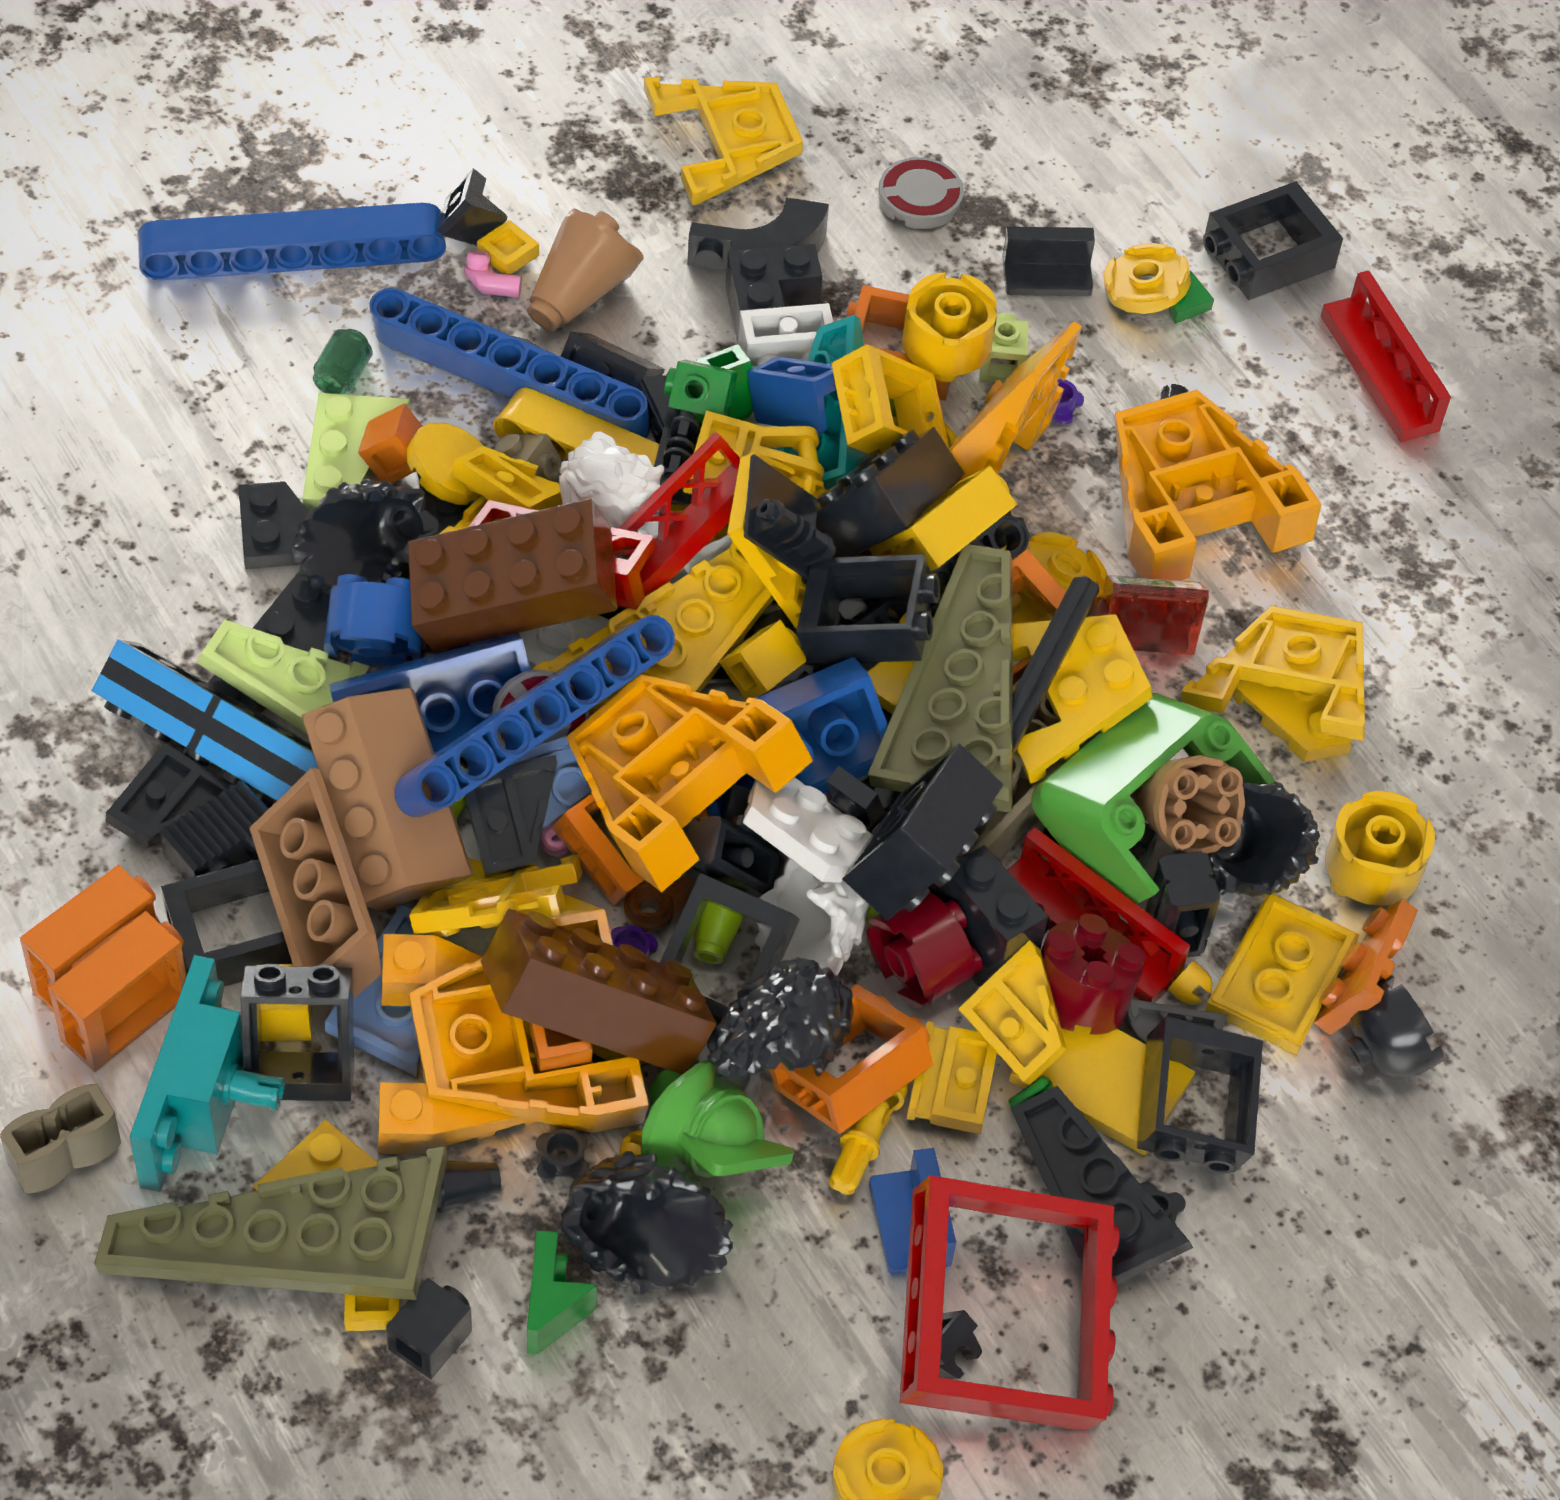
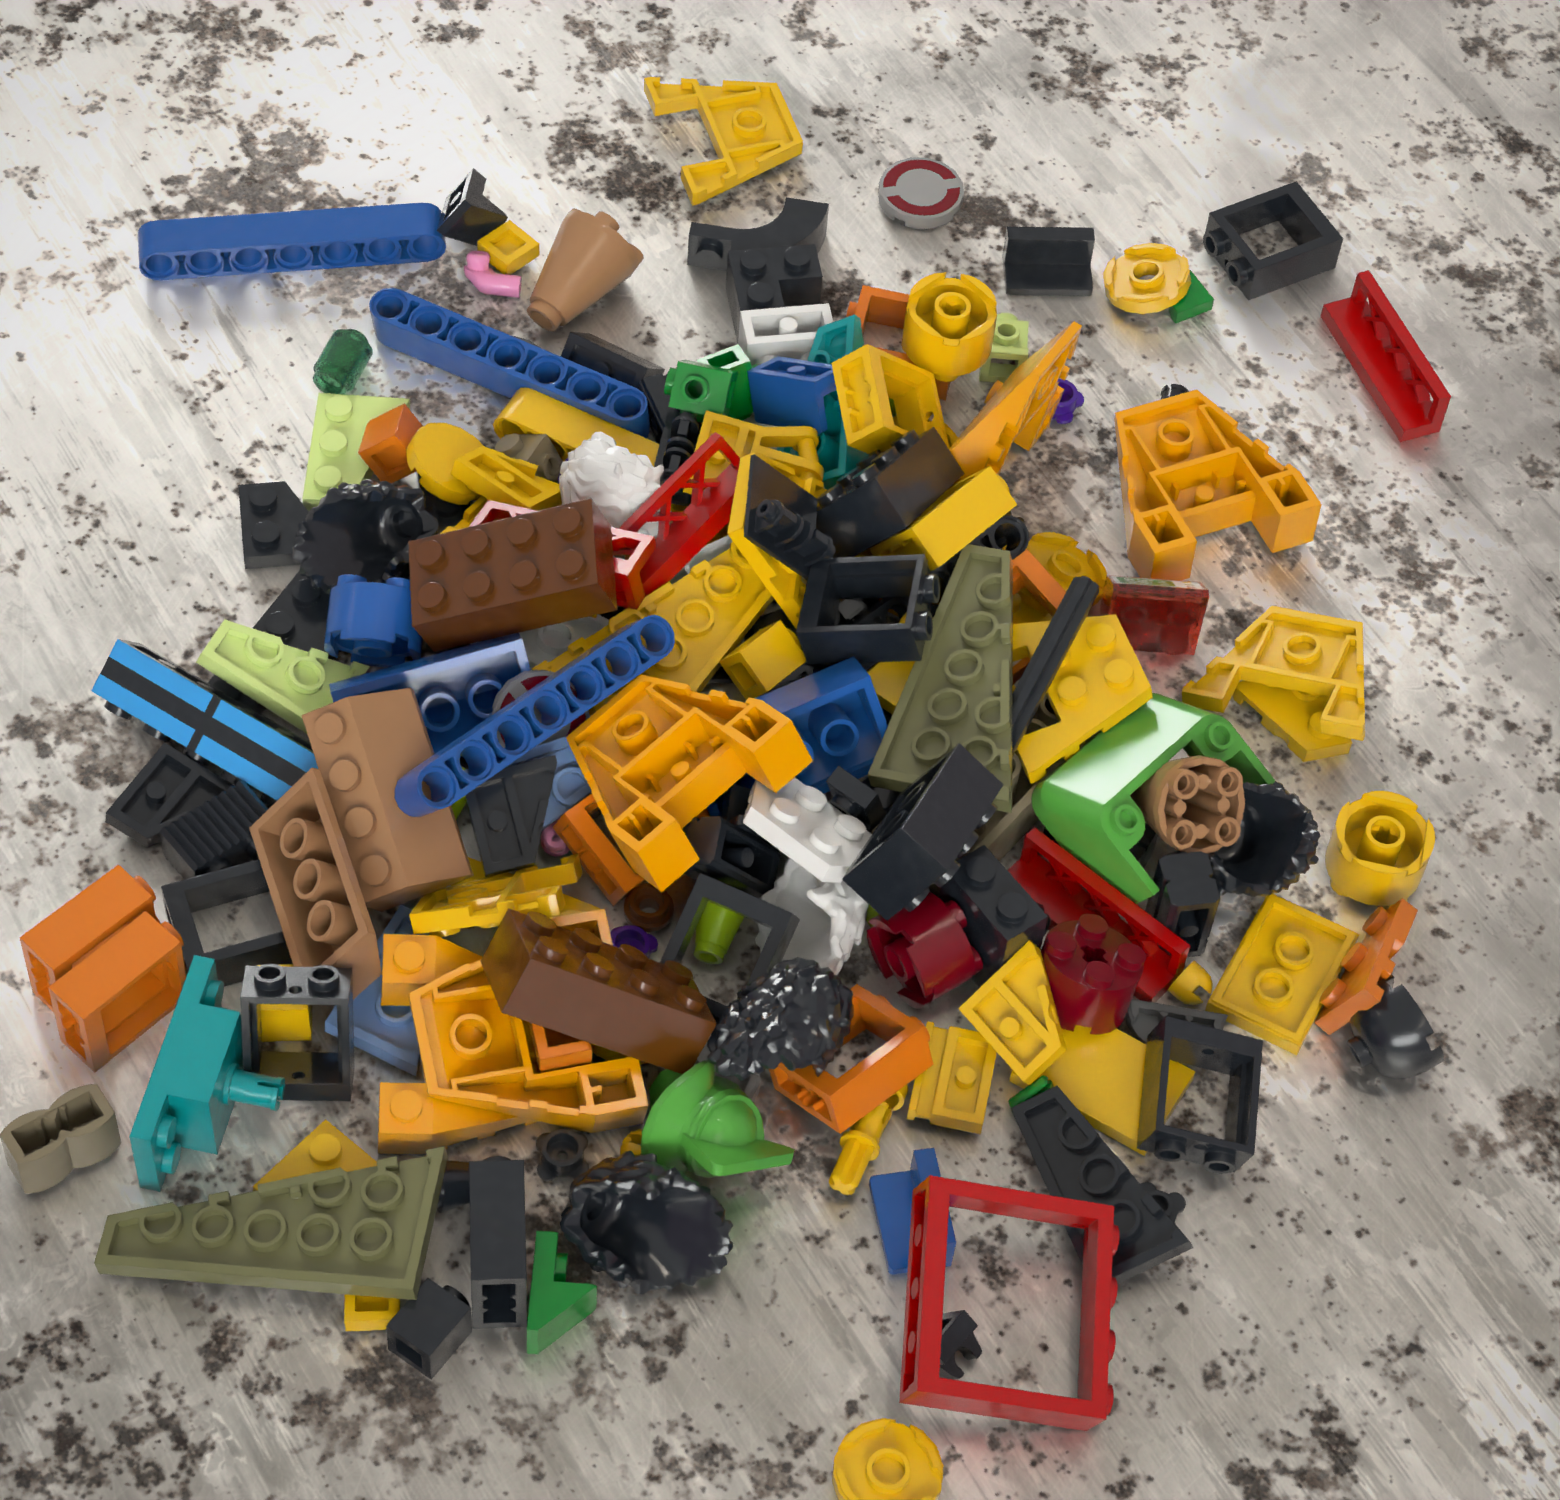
(498, 1243): none -> black brick

